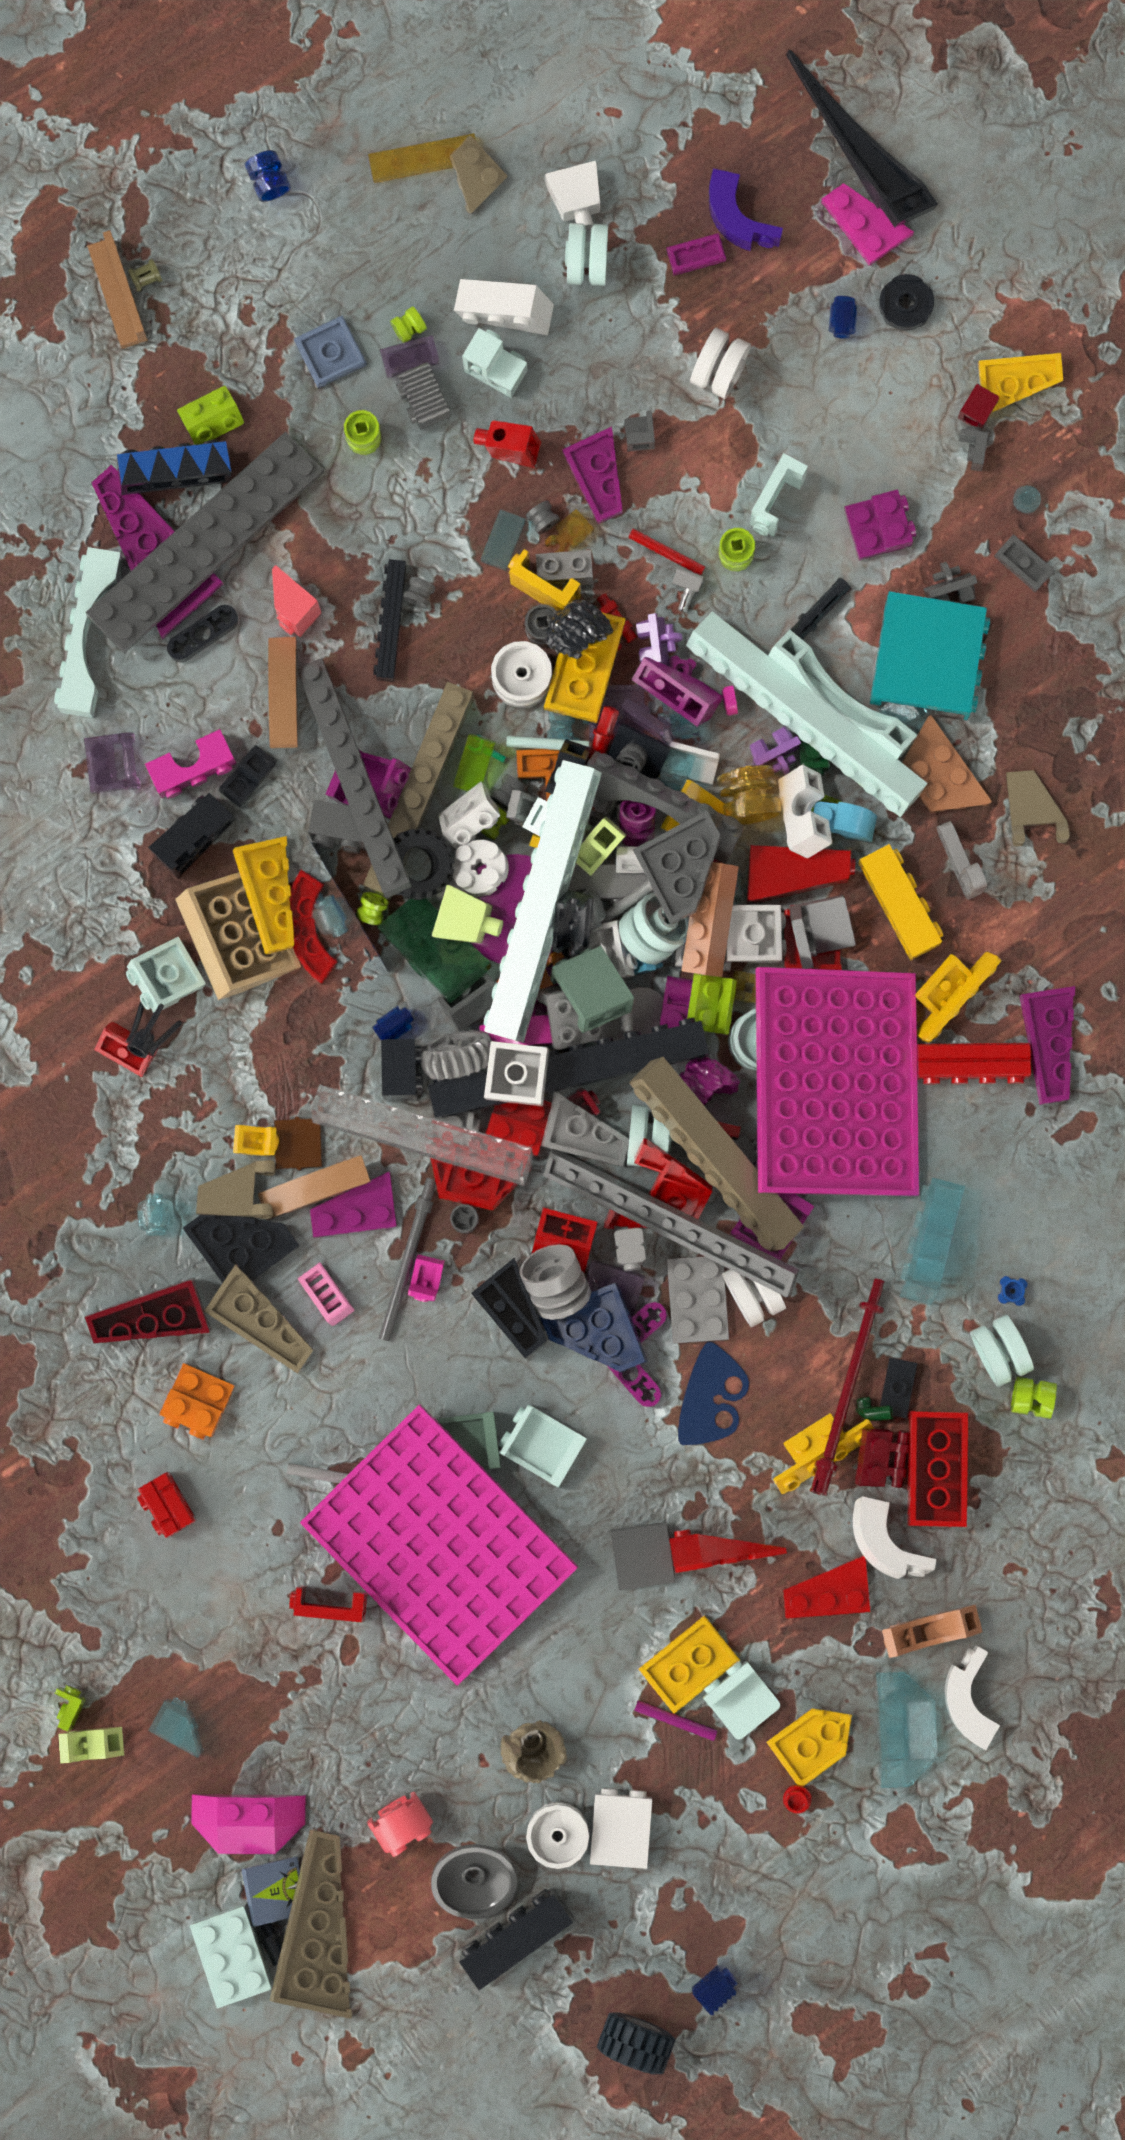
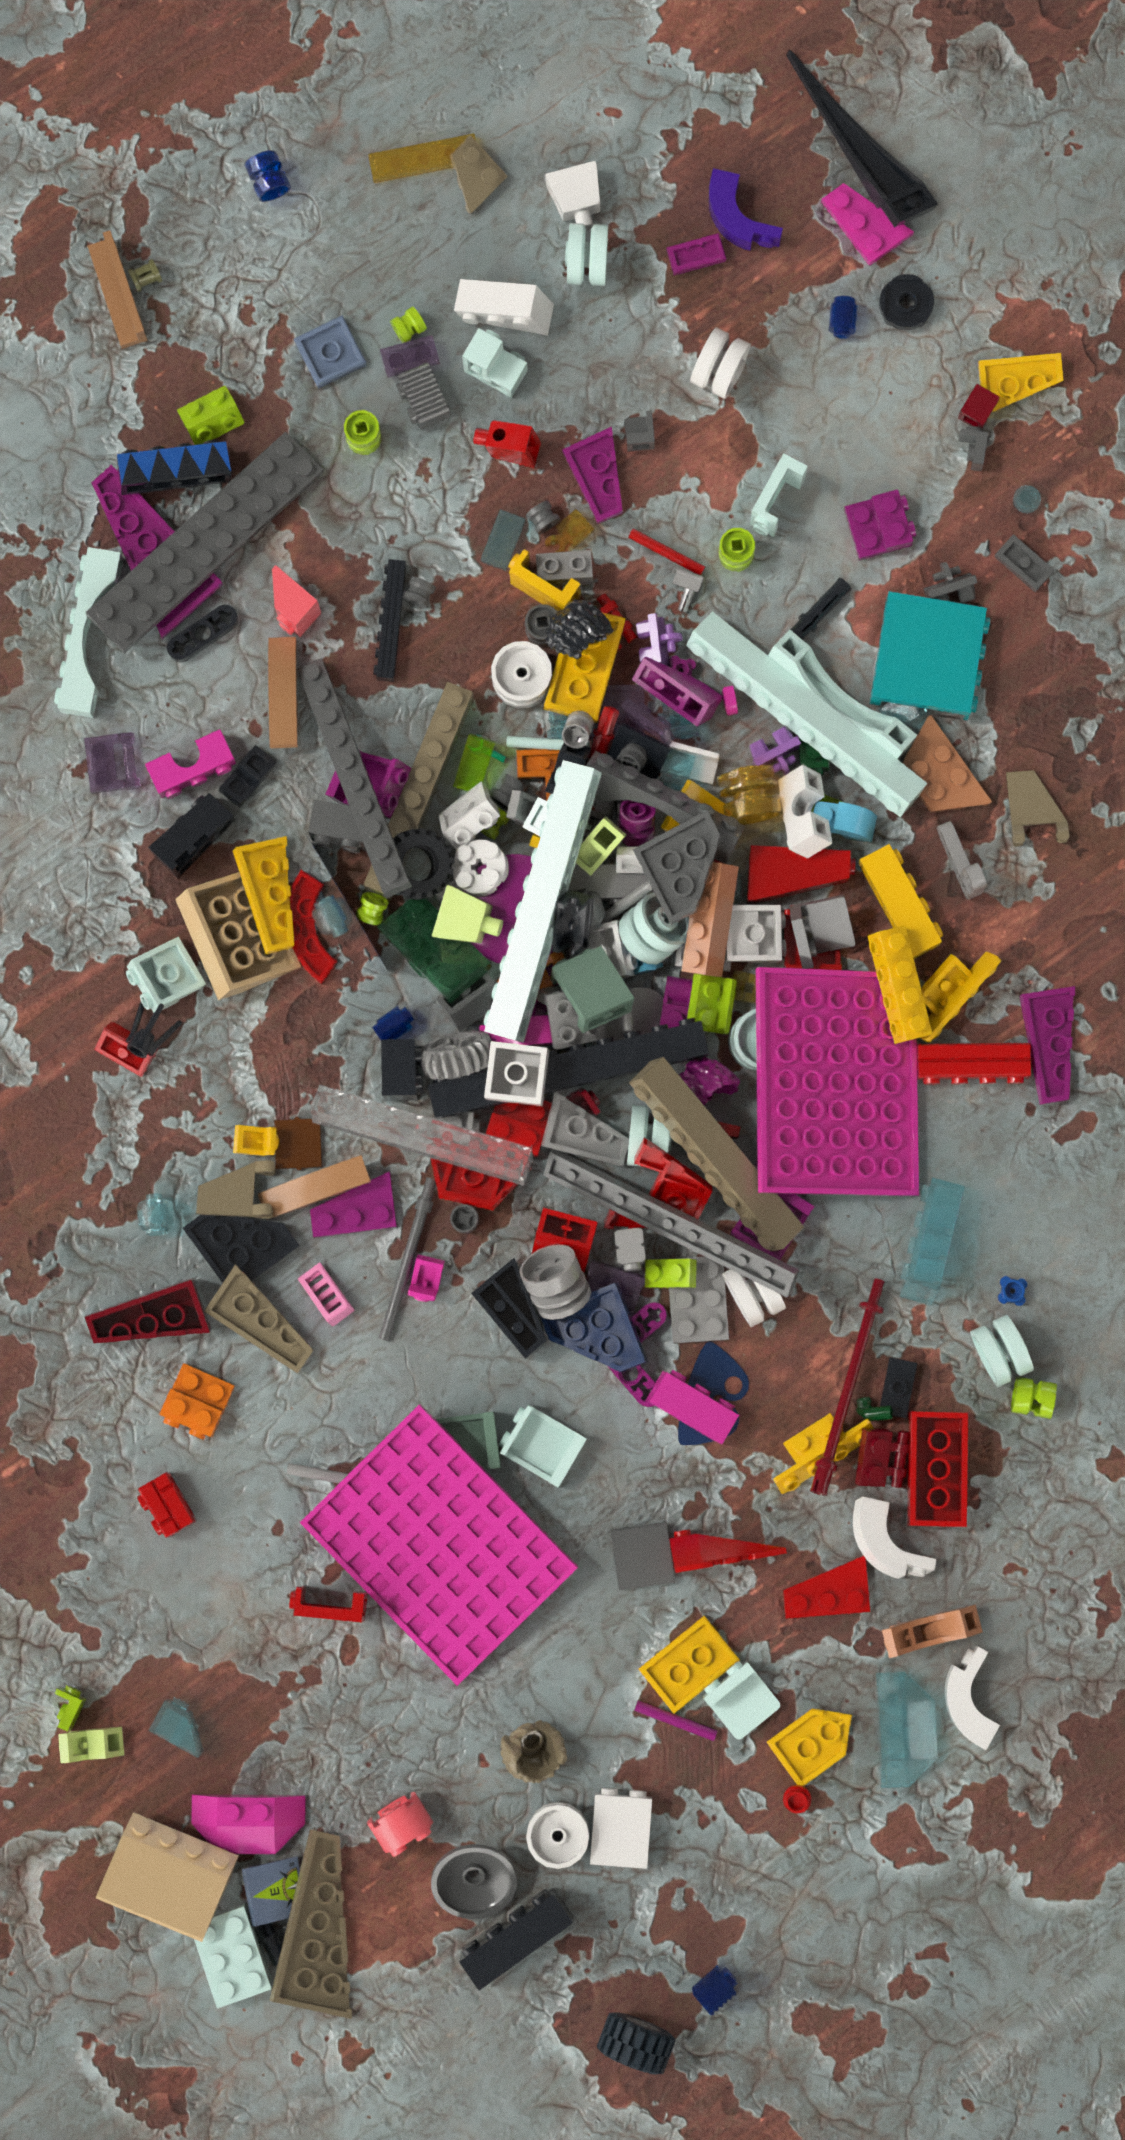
(167, 1877): none -> tan slope
(577, 729): none -> light grey wheel
(670, 1273): none -> lime plate
(693, 1406): none -> dark pink brick
(899, 984): none -> yellow brick

